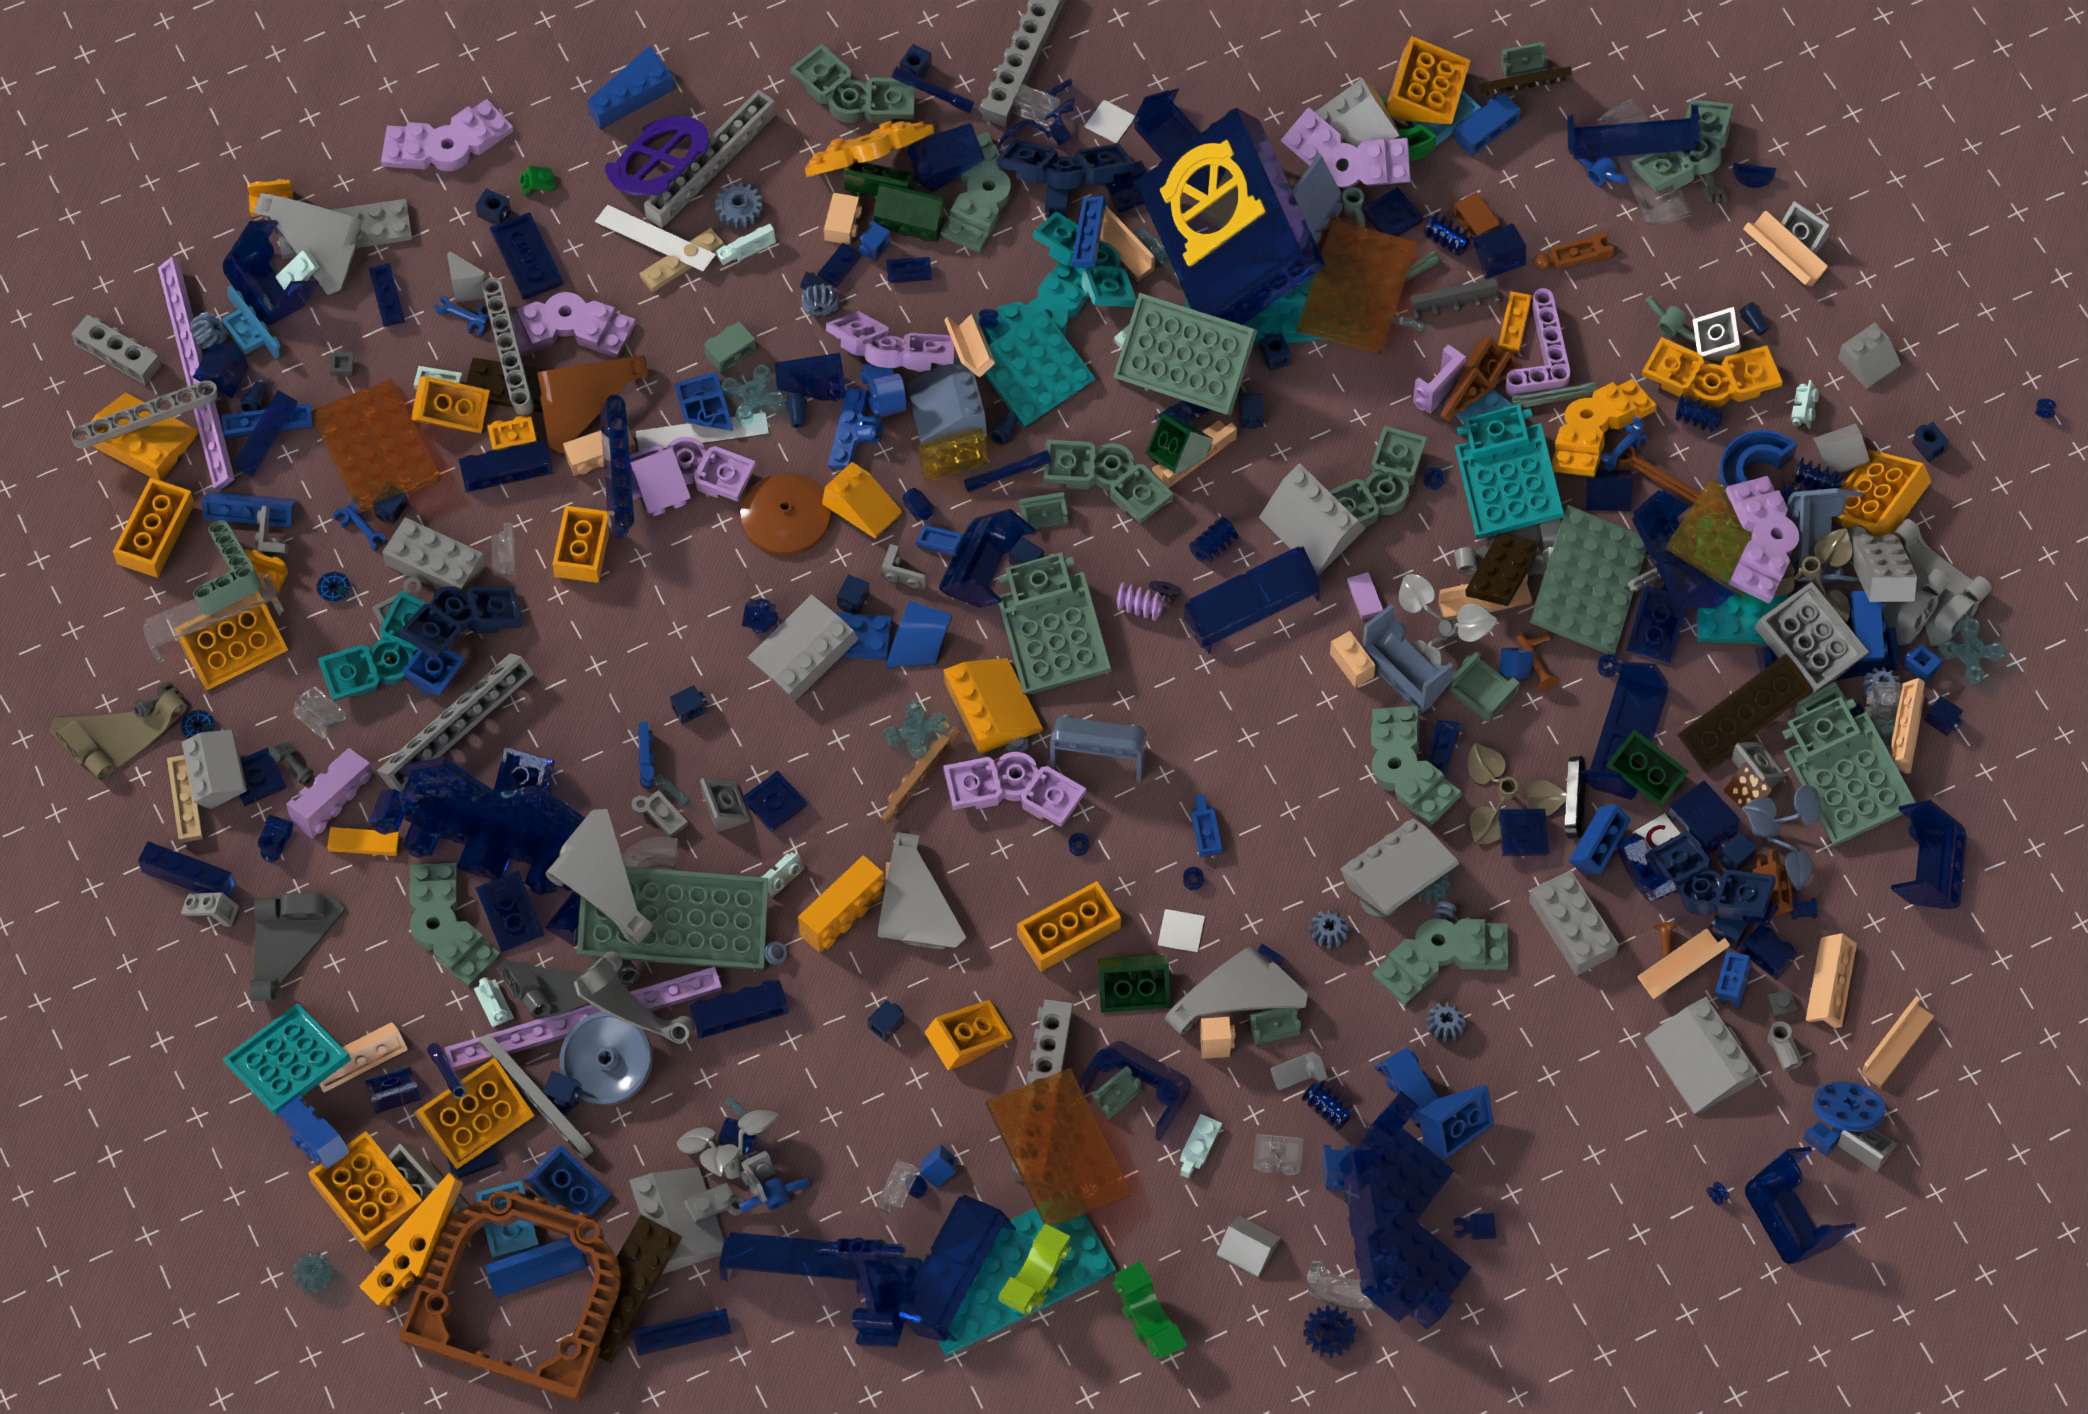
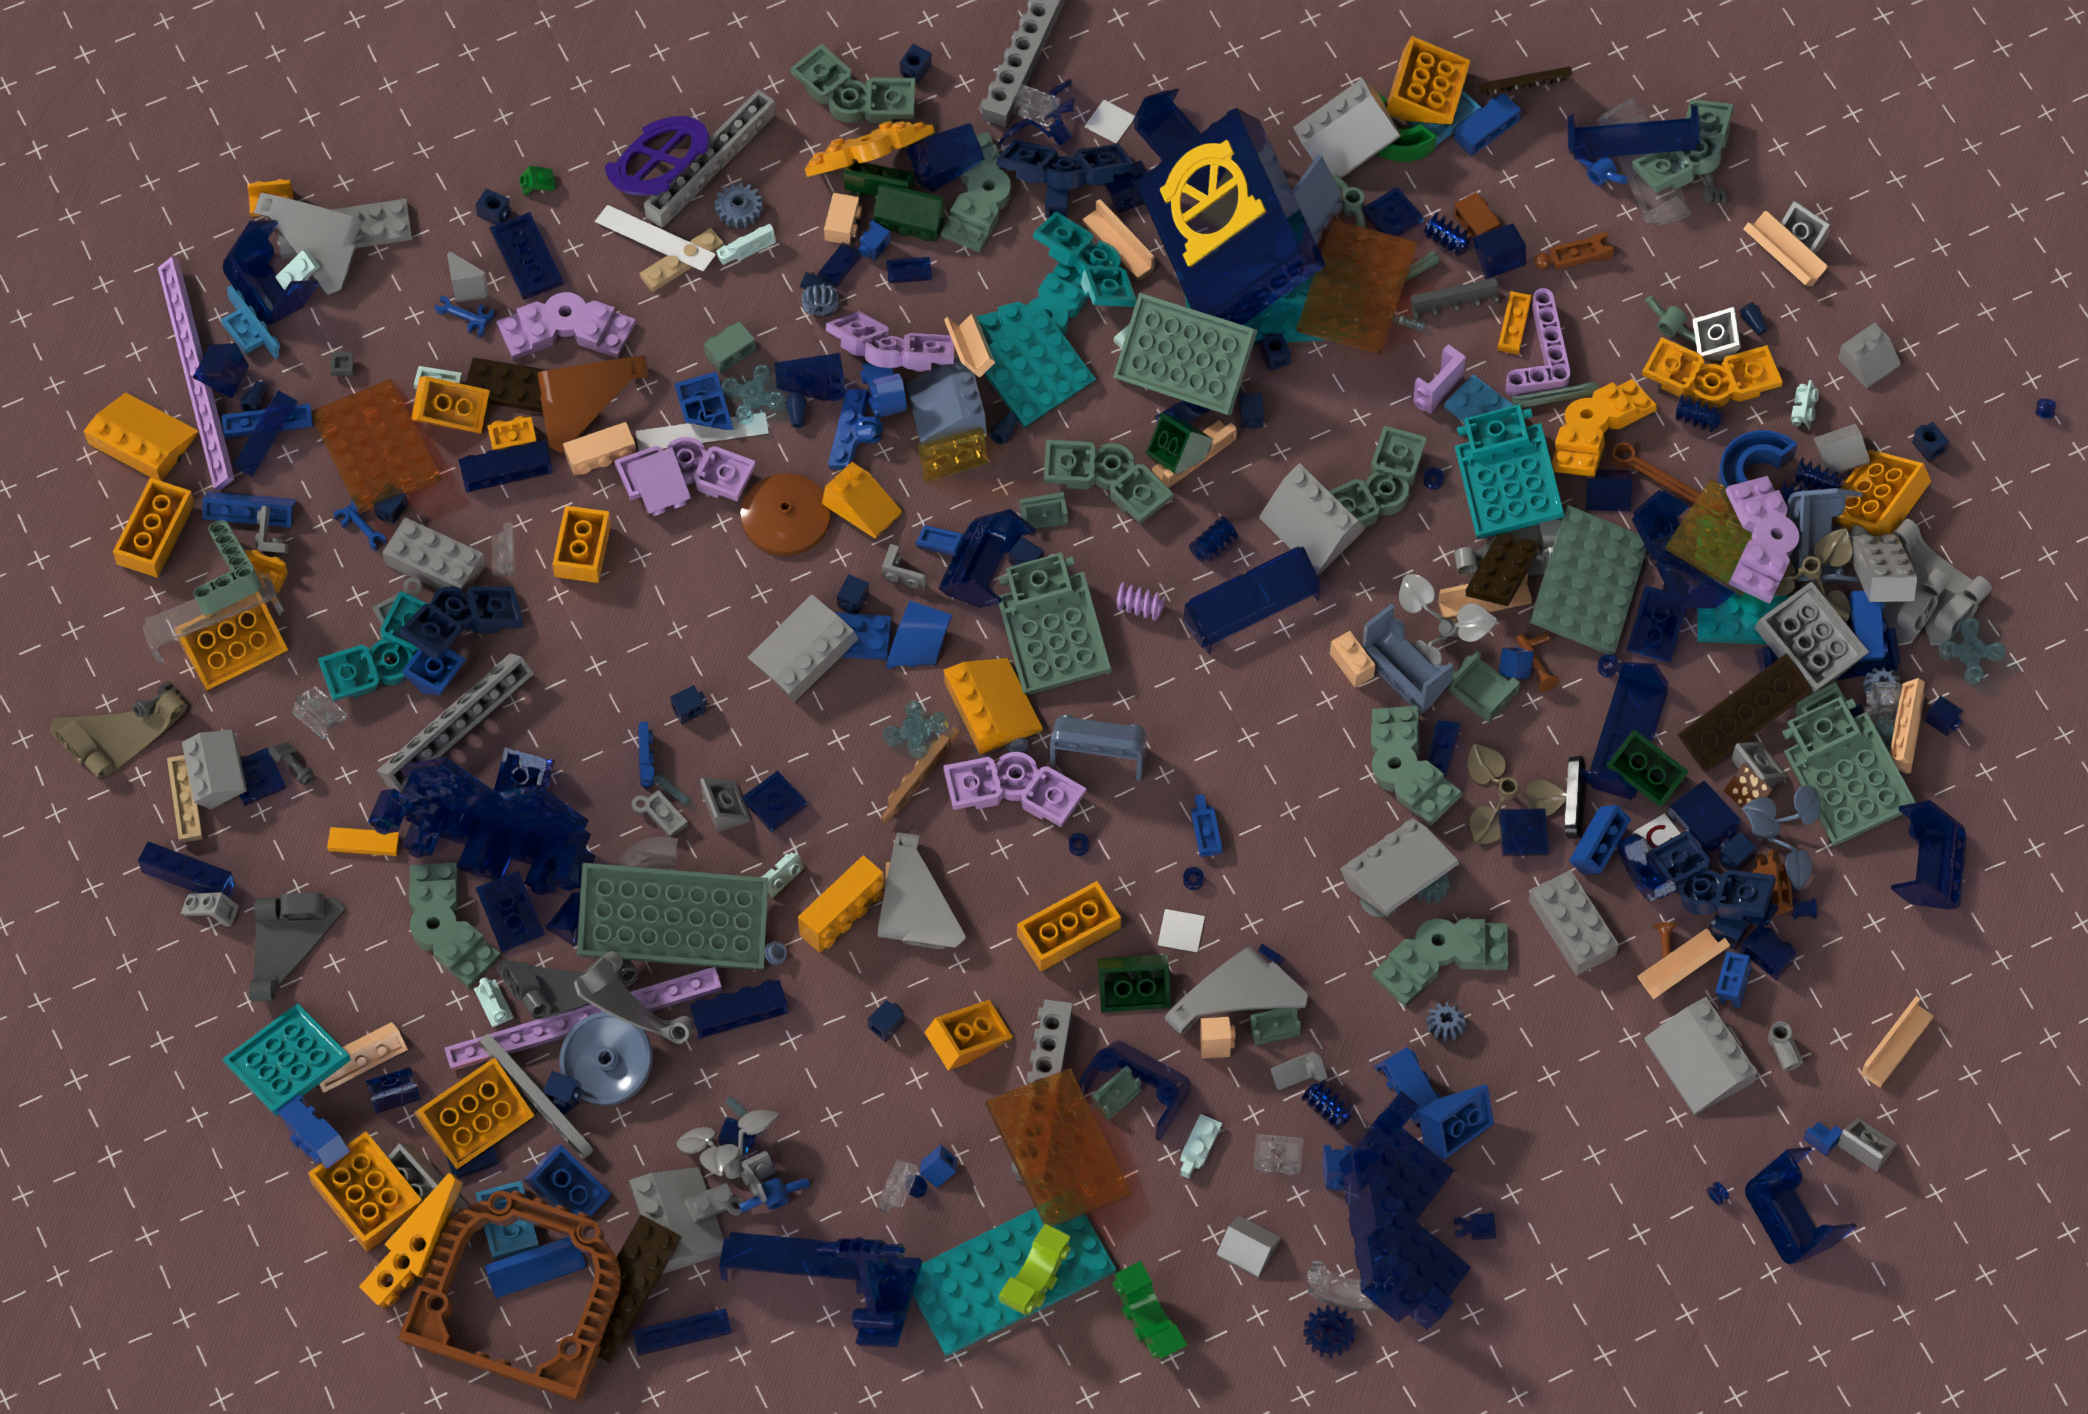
(137, 422): light grey beam -> none
(141, 369): light grey brick -> none
(197, 722): clear blue piece -> none
(207, 330): sand blue gear -> none
(274, 837): clear blue piece -> none
(316, 1279): clear light blue gear -> none
(329, 793): lavender wedge -> none
(333, 586): clear blue piece -> none
(386, 295): clear blue plate -> none
(420, 144): lavender plate -> none
(453, 1082): clear blue piece -> none
(511, 354): light grey beam -> none
(595, 870): light grey panel -> none
(615, 433): clear blue beam -> none
(631, 89): blue wedge -> none
(759, 615): clear blue brick -> none
(911, 80): clear blue piece -> none
(918, 504): clear blue brick -> none
(951, 1267): clear blue piece -> none
(988, 318): clear blue bush -> none
(1032, 462): clear blue piece -> none
(1089, 232): blue plate -> none
(1151, 244): clear light blue plate -> none
(1165, 588): clear blue piece -> none
(1329, 921): sand blue gear -> none
(1364, 595): lavender tile -> none
(1371, 162): lavender plate -> none
(1445, 910): sand blue bush -> none
(1481, 374): dark orange wedge -> none
(1524, 60): sand green hinge -> none
(1634, 438): blue bar -> none
(1644, 579): light grey axle -> none
(1752, 175): clear blue plate -> none
(1781, 1003): dark grey plate -> none
(1831, 980): light nougat panel -> none
(1852, 1110): blue wedge -> none
(1922, 663): blue brick -> none

